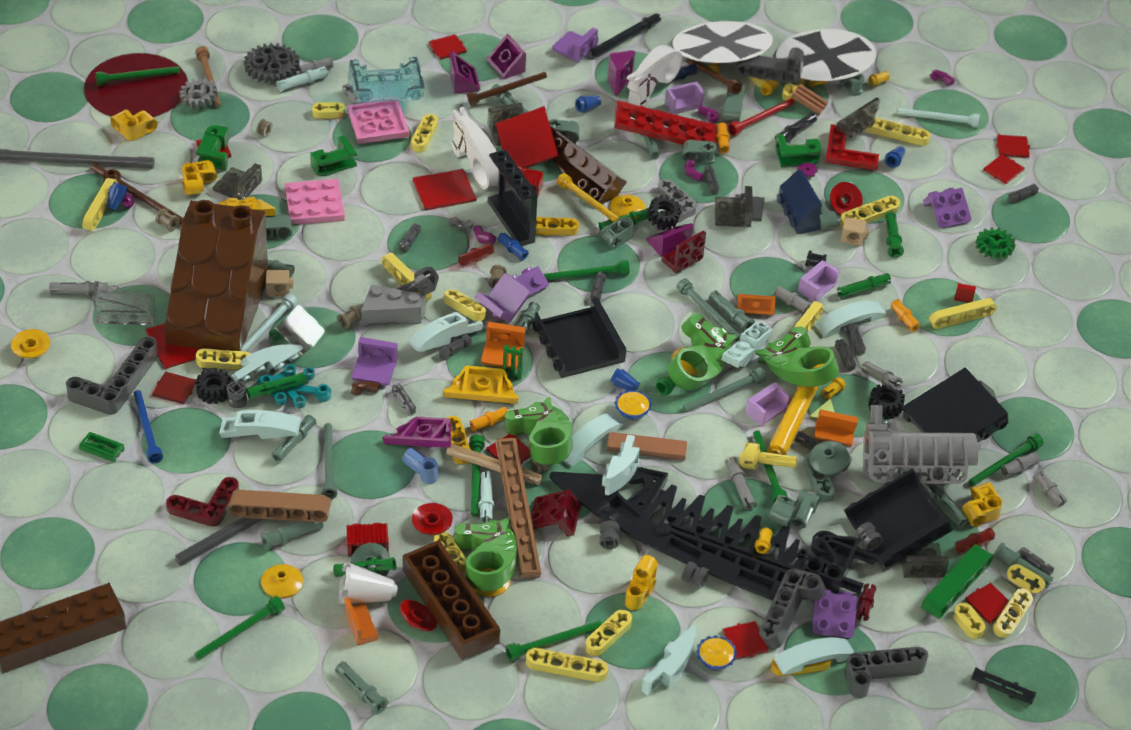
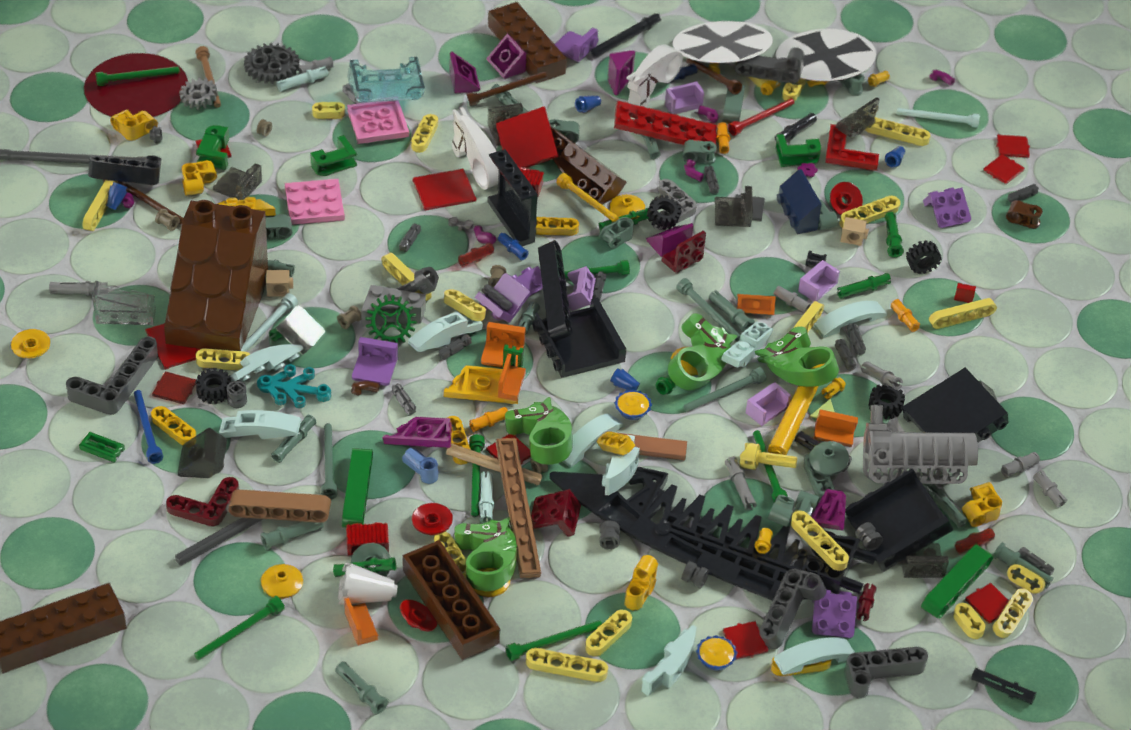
(125, 169): none -> black beam
(156, 134): none -> dark grey plate
(171, 418): none -> yellow beam
(203, 455): none -> clear smoke slope
(257, 391): green pin -> none
(357, 486): none -> green beam
(401, 308): none -> green gear
(447, 44): red piece -> none
(496, 297): none -> dark grey axle
(510, 381): none -> orange panel
(540, 51): none -> reddish brown brick
(555, 291): none -> black beam
(583, 288): none -> lavender panel
(615, 443): none -> yellow beam
(809, 99): nougat tile -> none
(816, 541): none -> light yellow beam
(831, 510): none -> magenta wing
(924, 264): none -> black tyre
(995, 243): green gear -> none
(1023, 213): none -> reddish brown piece
(1032, 443): green piece -> none

